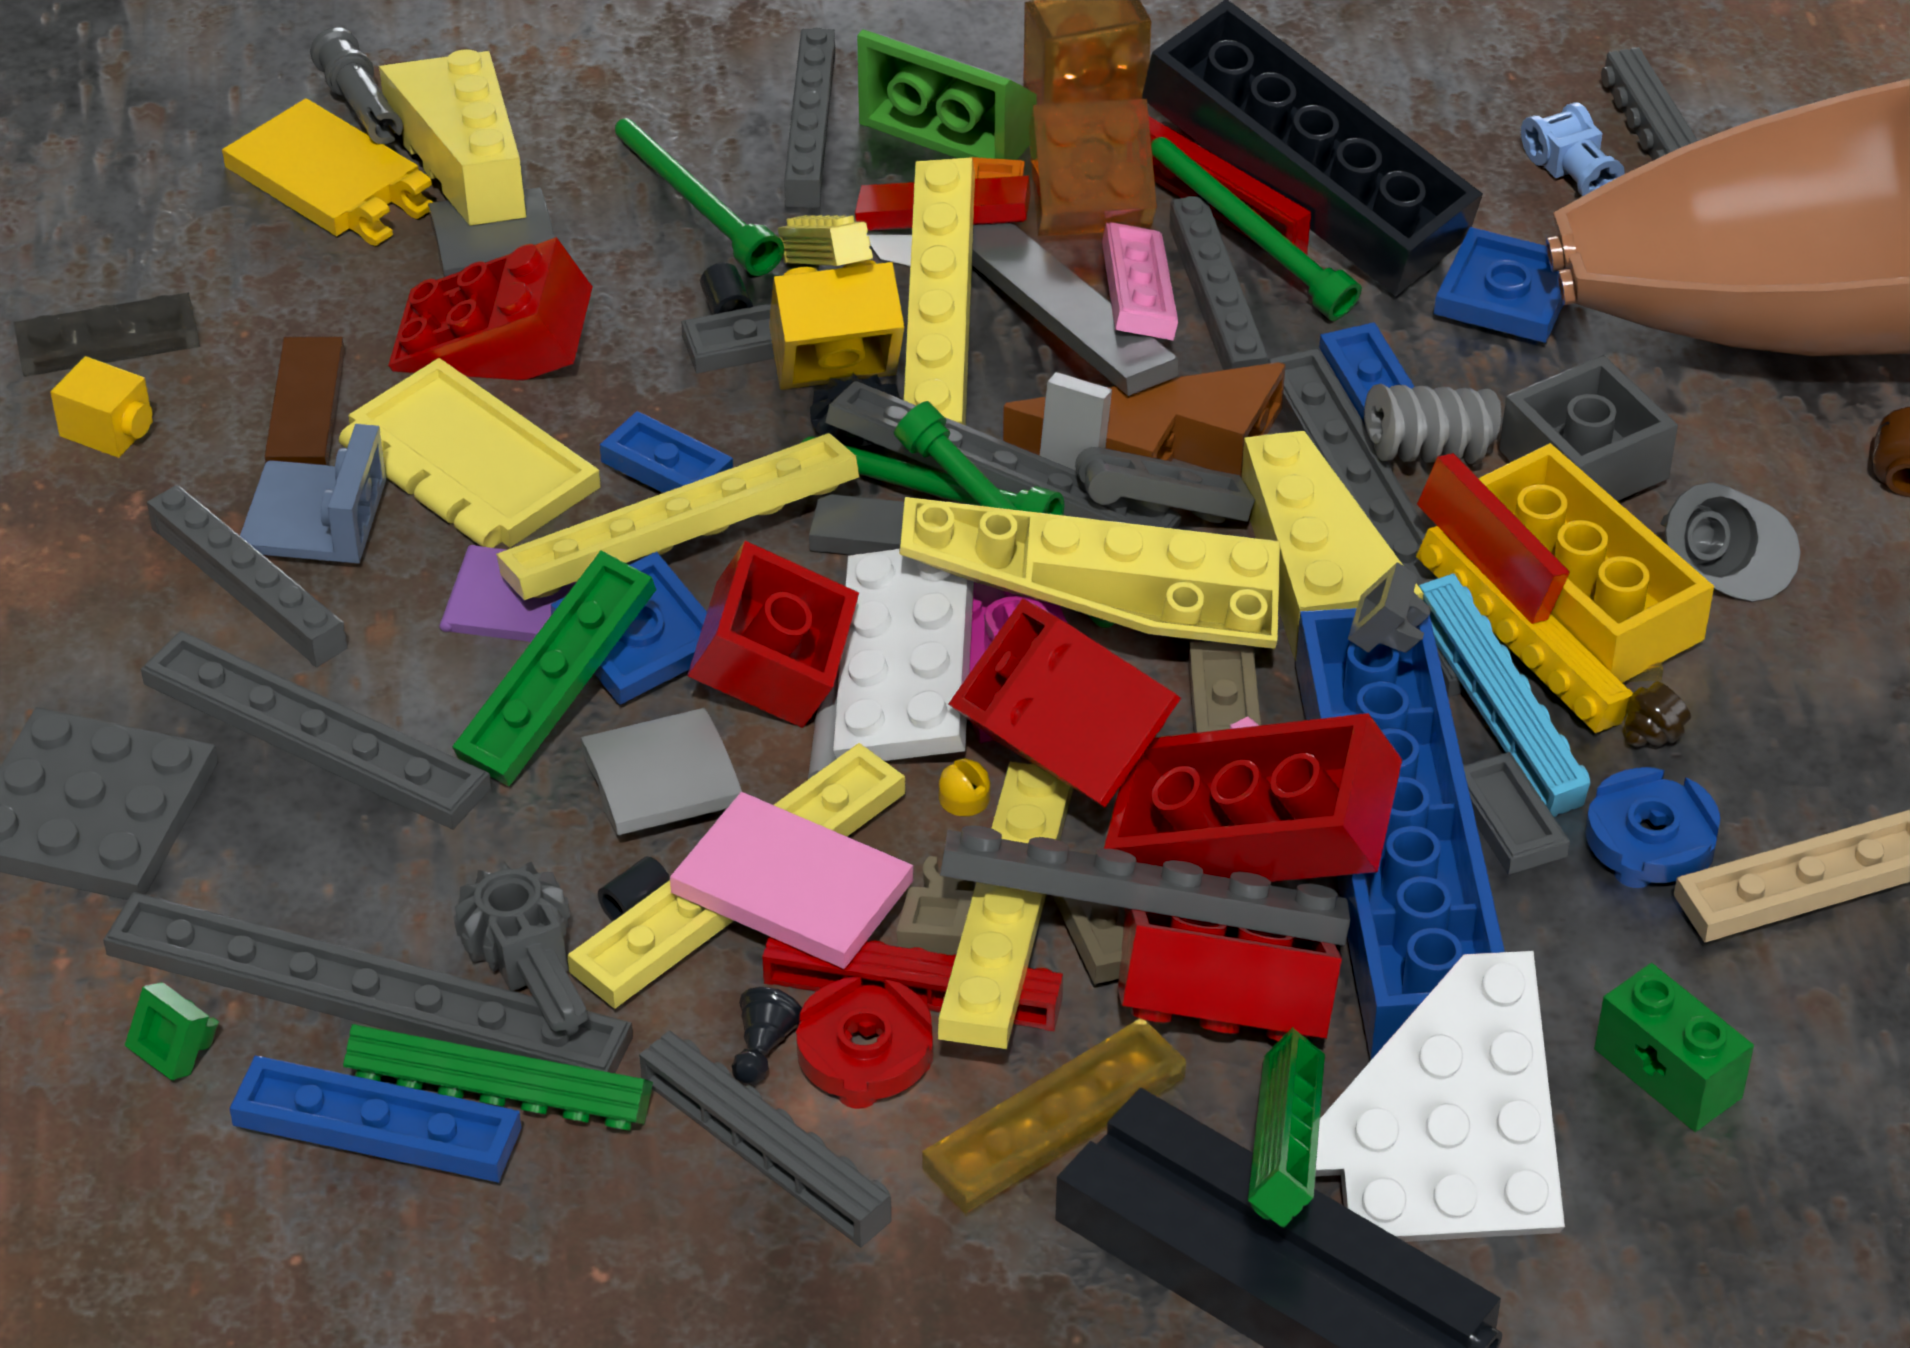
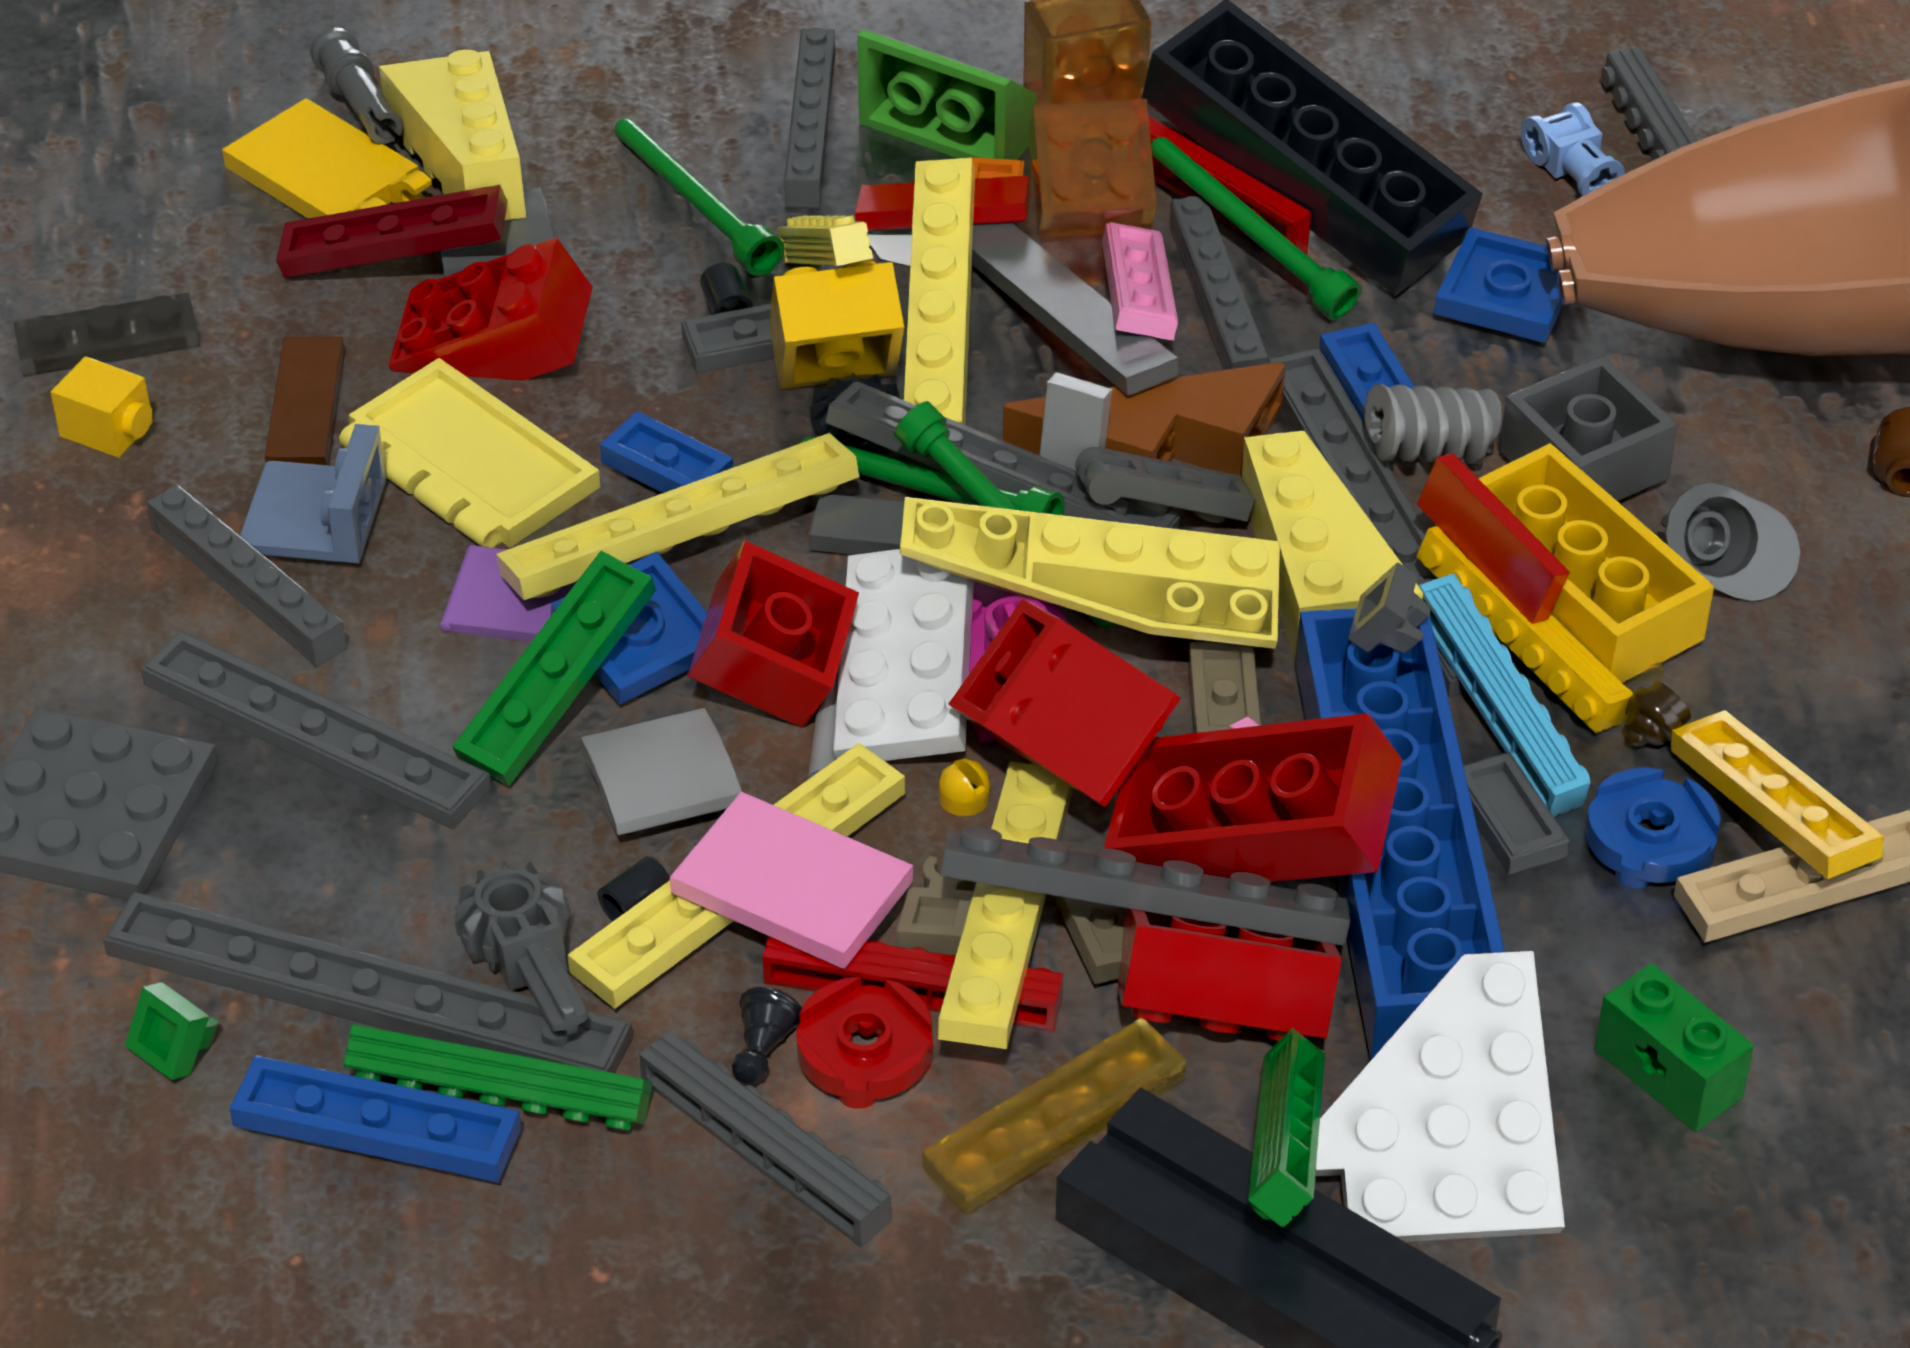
(392, 231): none -> dark red plate
(1777, 794): none -> yellow plate

